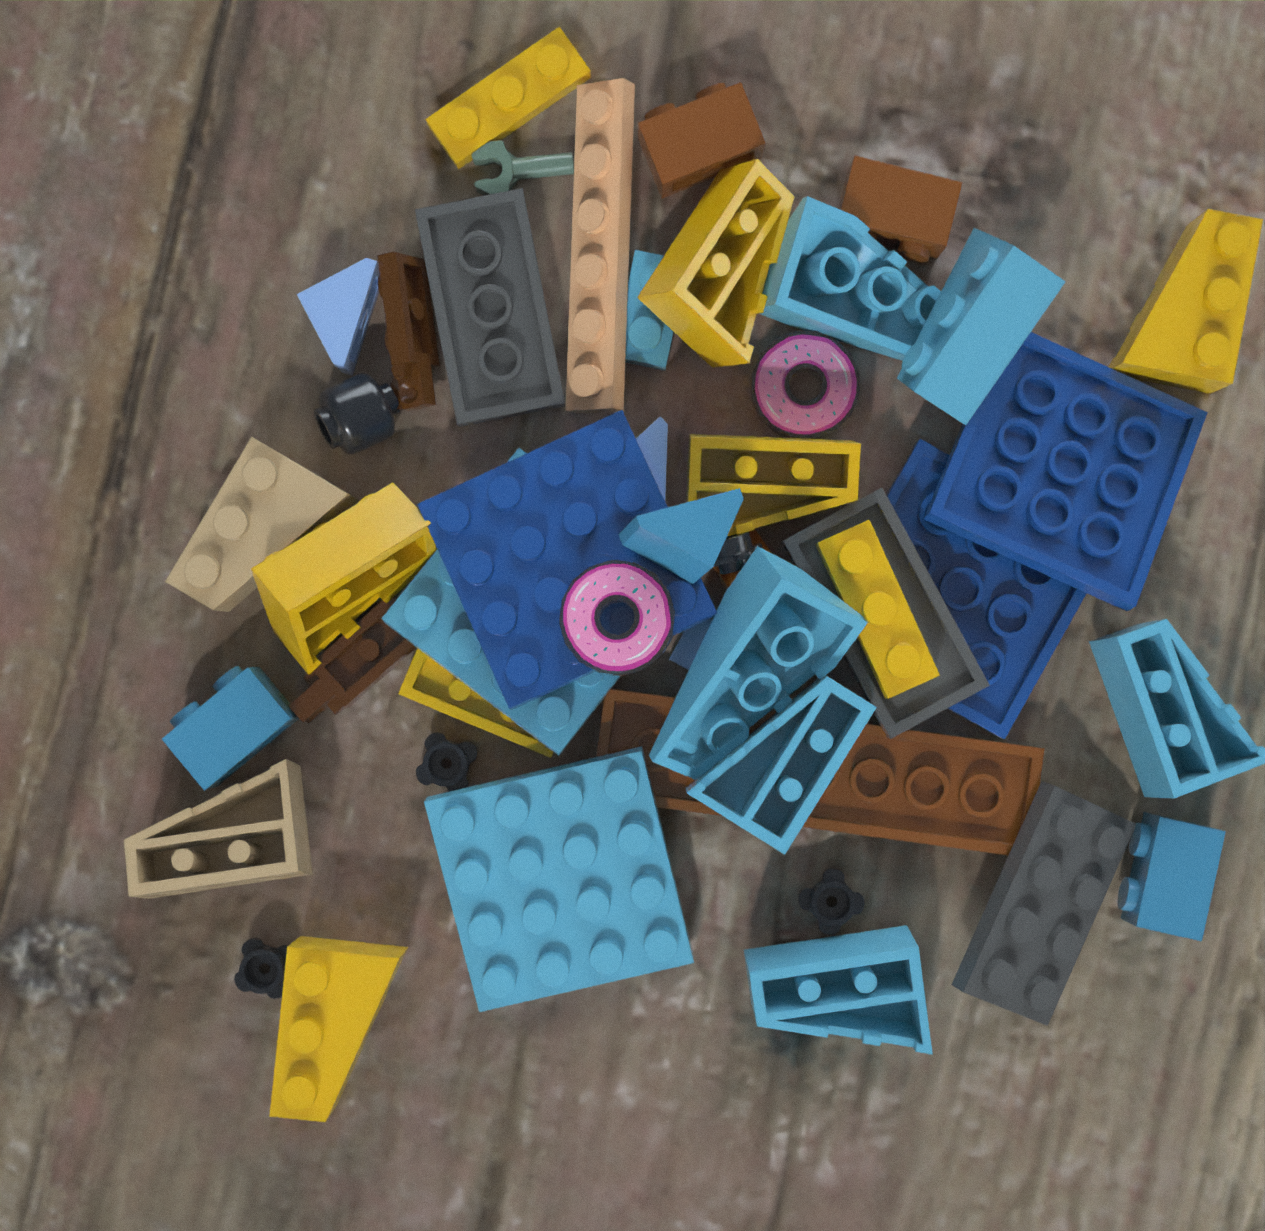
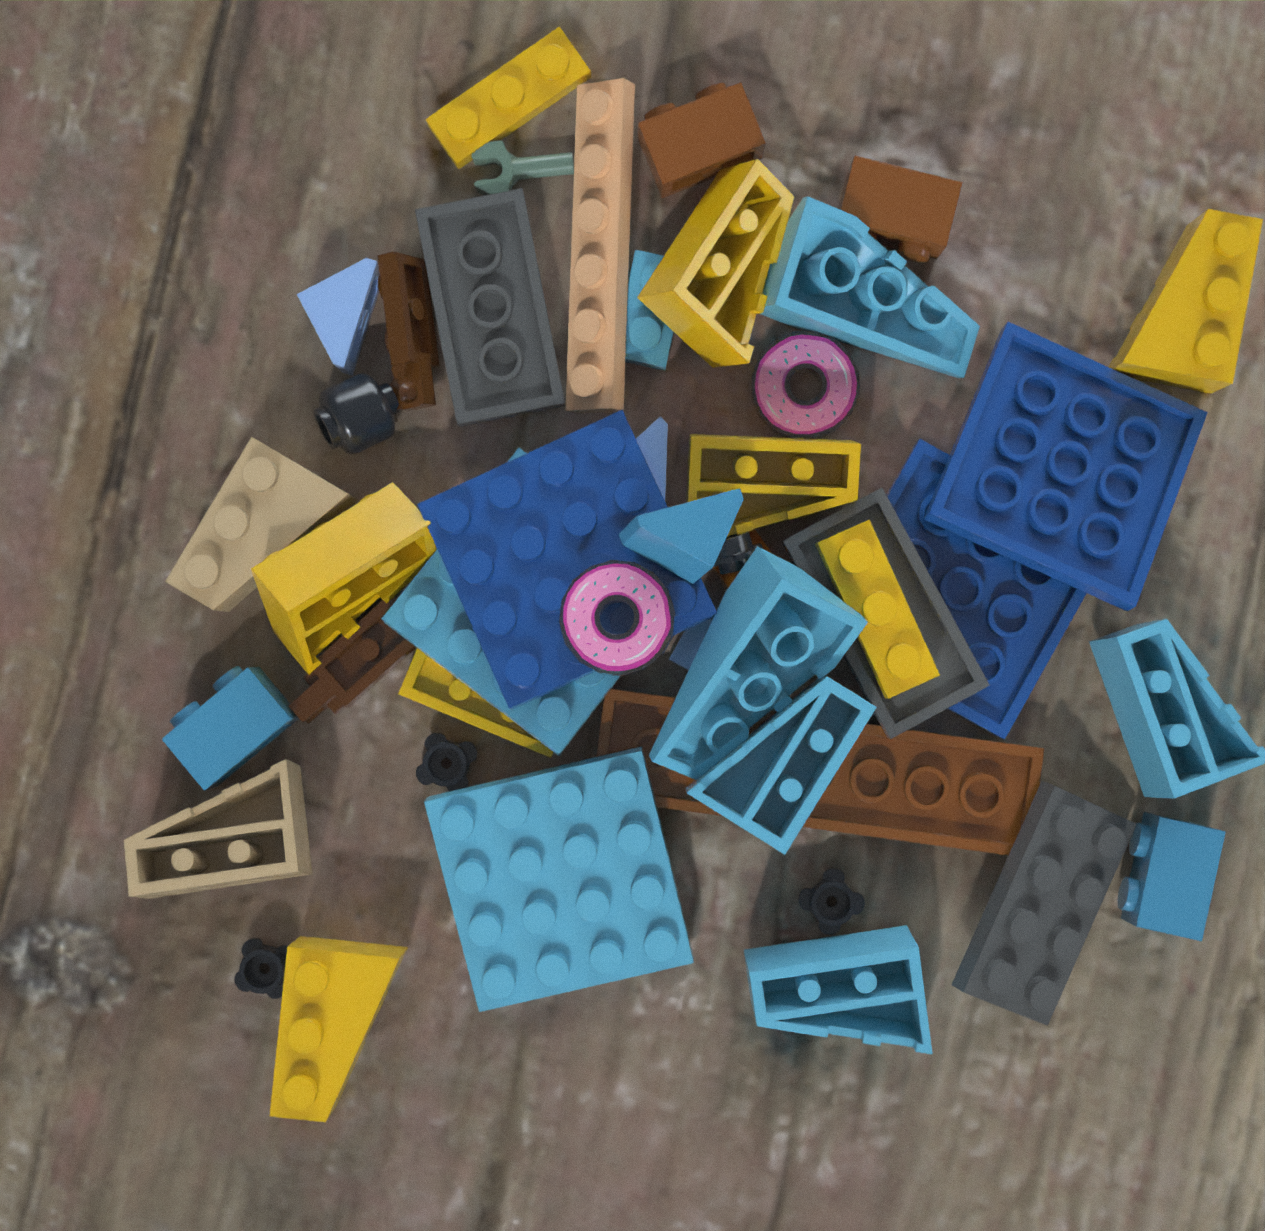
(977, 324): medium azure wedge -> none

